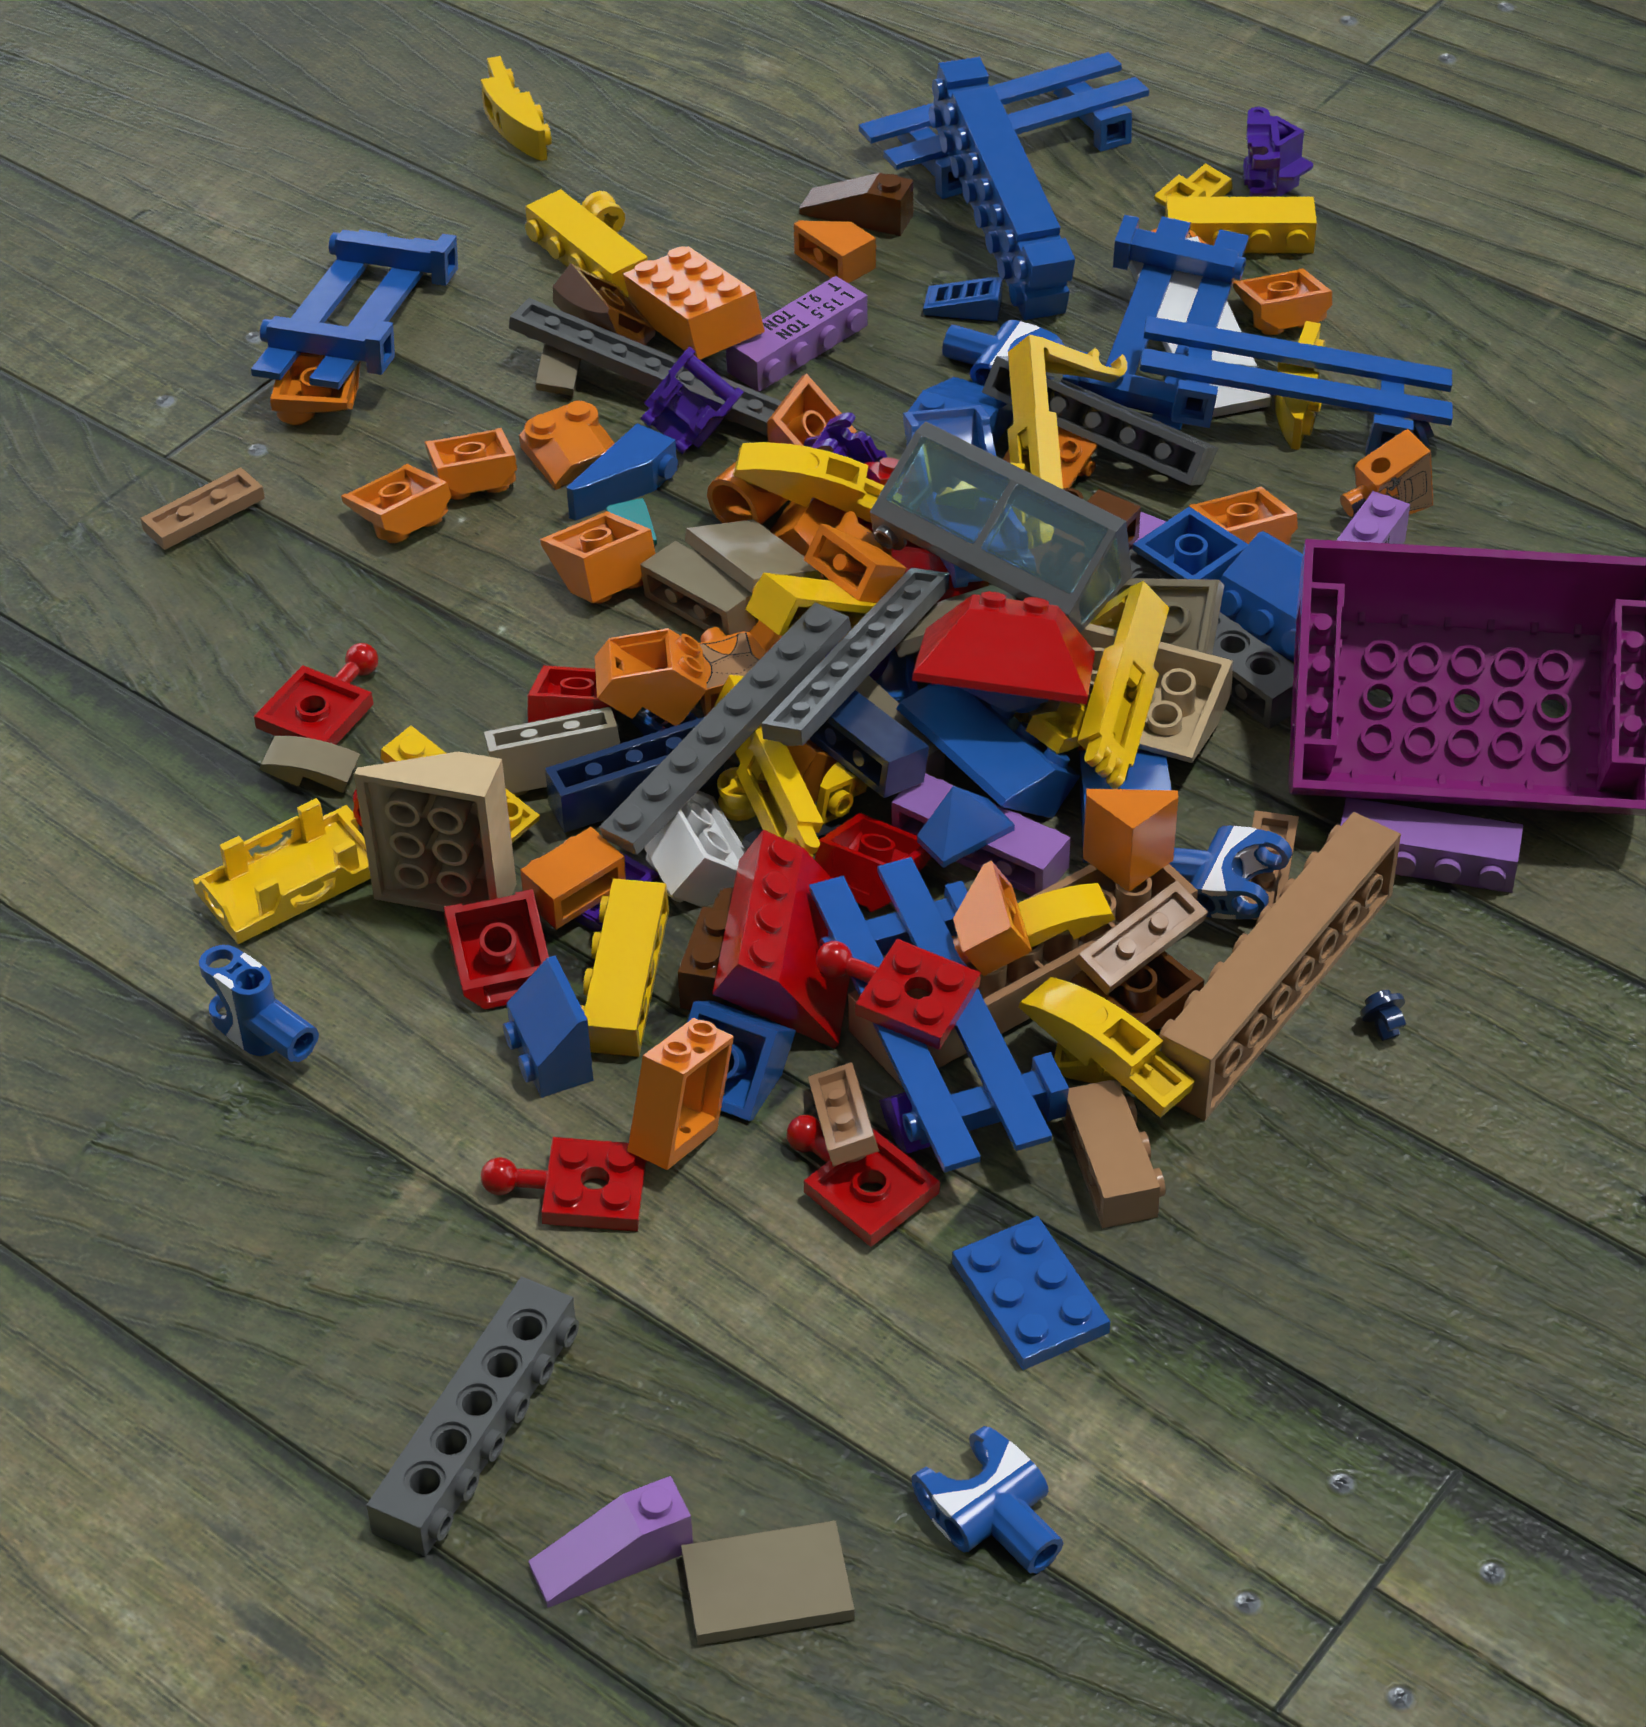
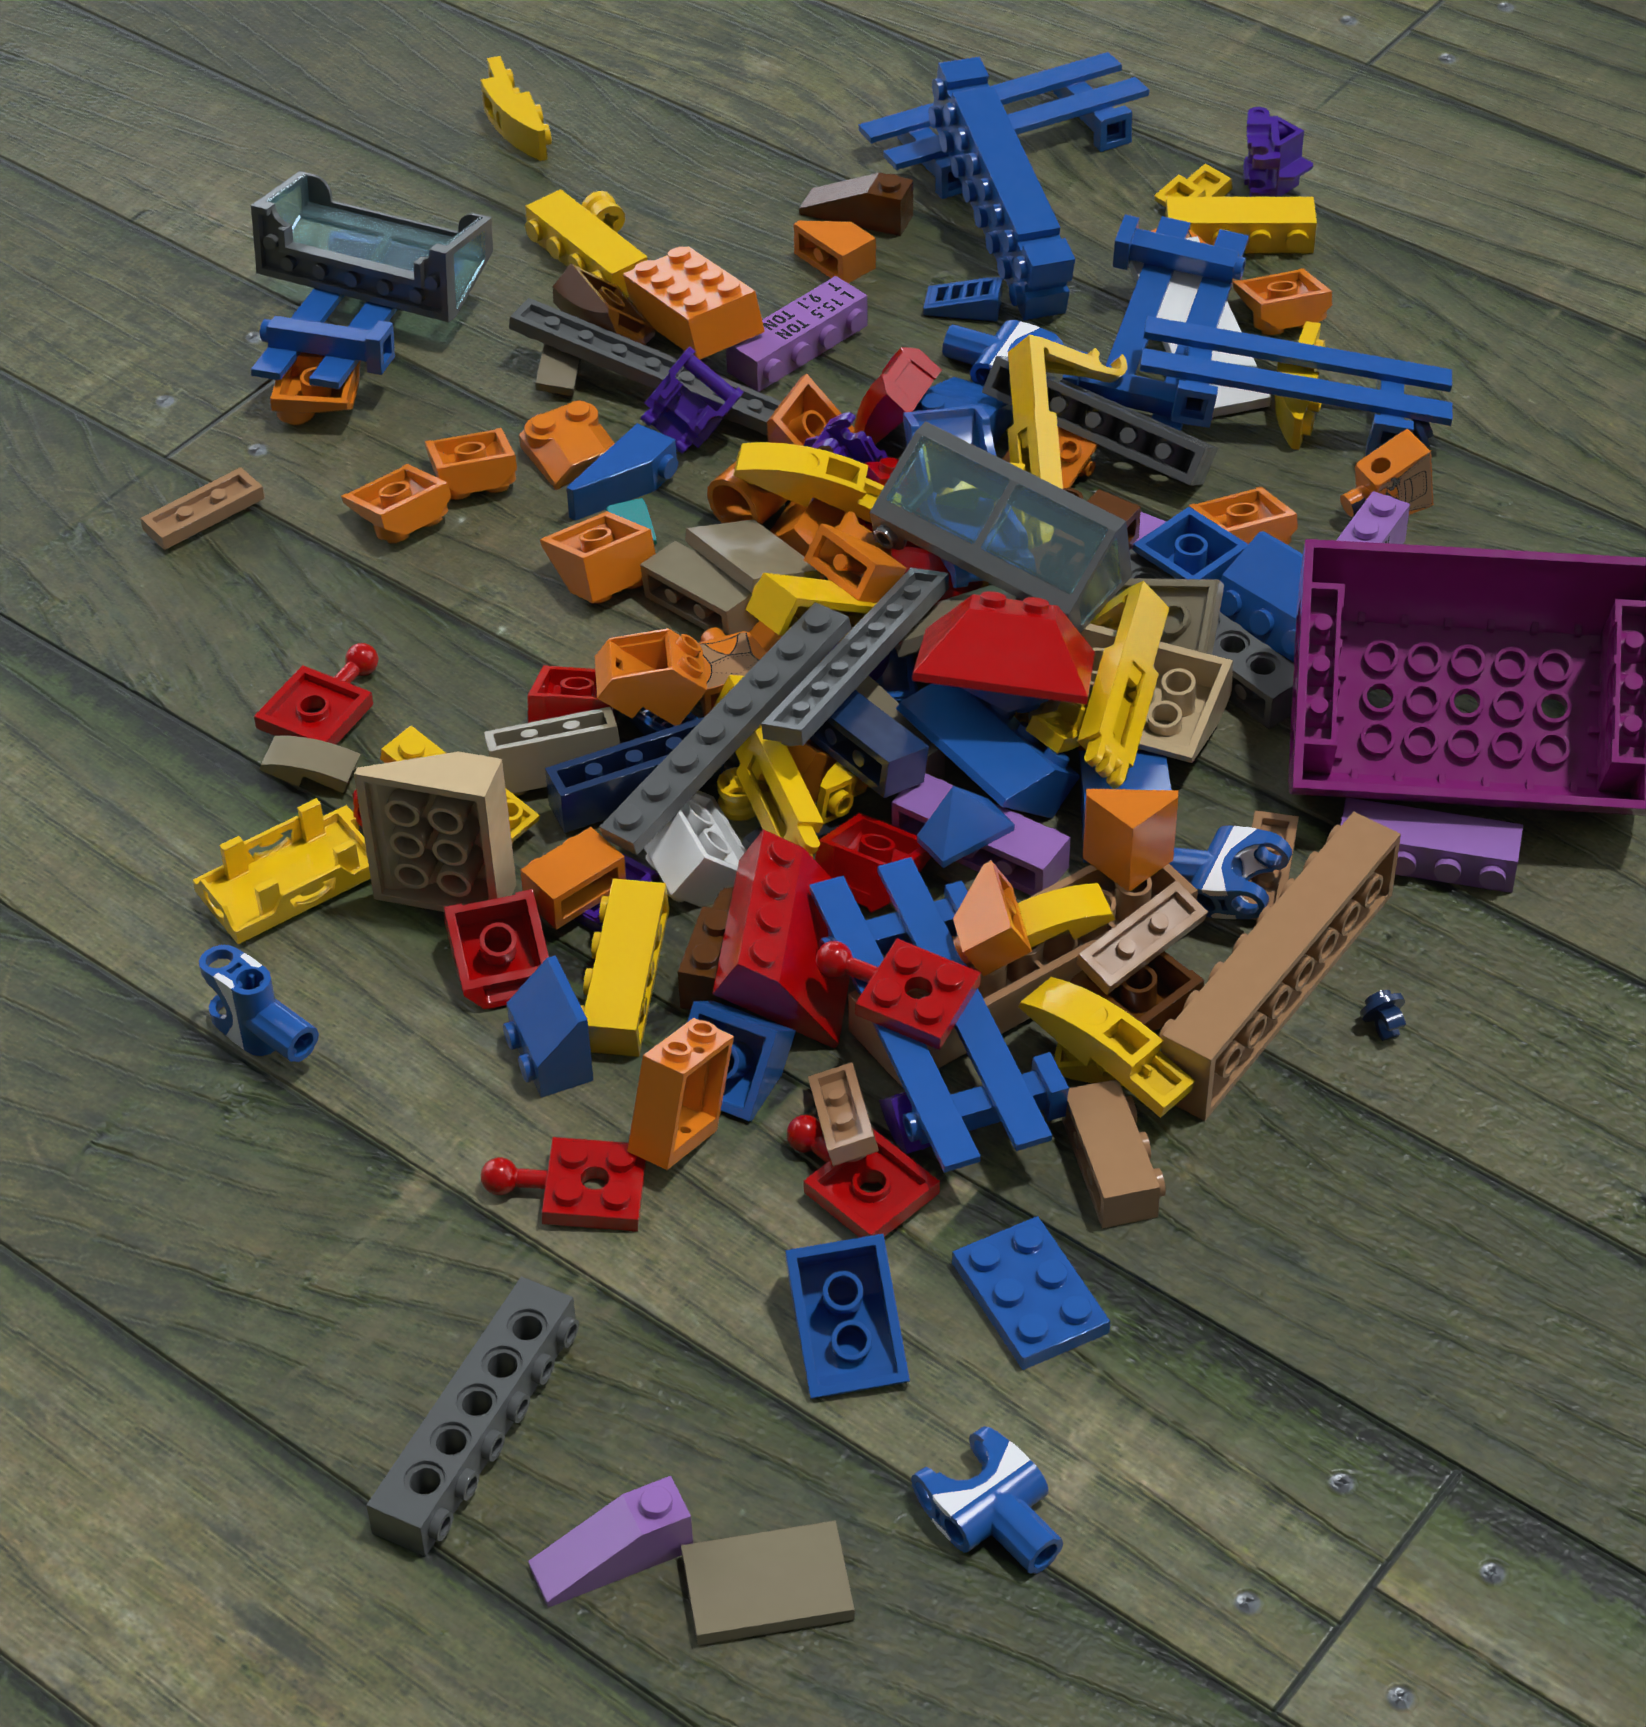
(365, 252): none -> dark grey windscreen
(846, 1316): none -> blue slope
(895, 392): none -> red slope

